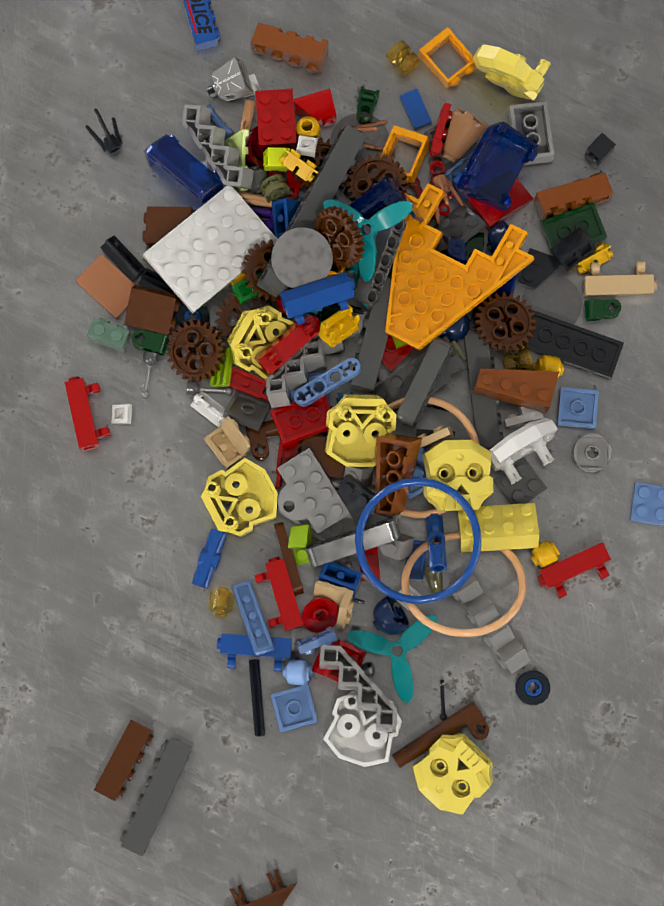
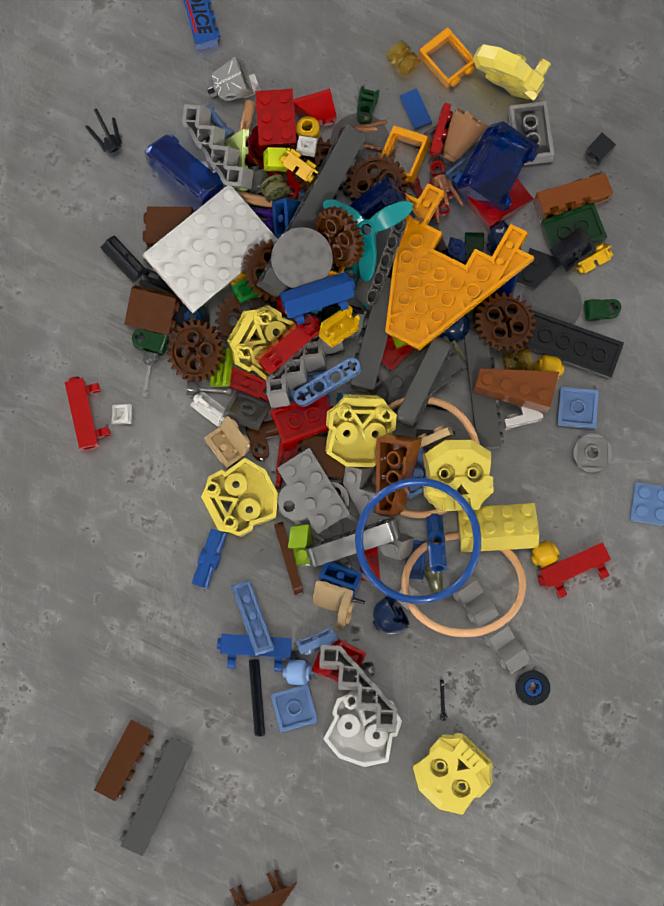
(107, 285): nougat tile -> none
(109, 335): sand green brick -> none
(221, 602): clear yellow head -> none
(283, 593): red brick -> none
(290, 47): dark orange wedge -> none
(319, 622): red dish -> none
(354, 496): black wing -> none
(400, 667): teal piece -> none
(460, 224): dark grey plate -> none
(467, 716): reddish brown axle -> none
(521, 443): white brick -> none
(523, 490): dark grey plate -> none
(619, 284): tan brick -> none

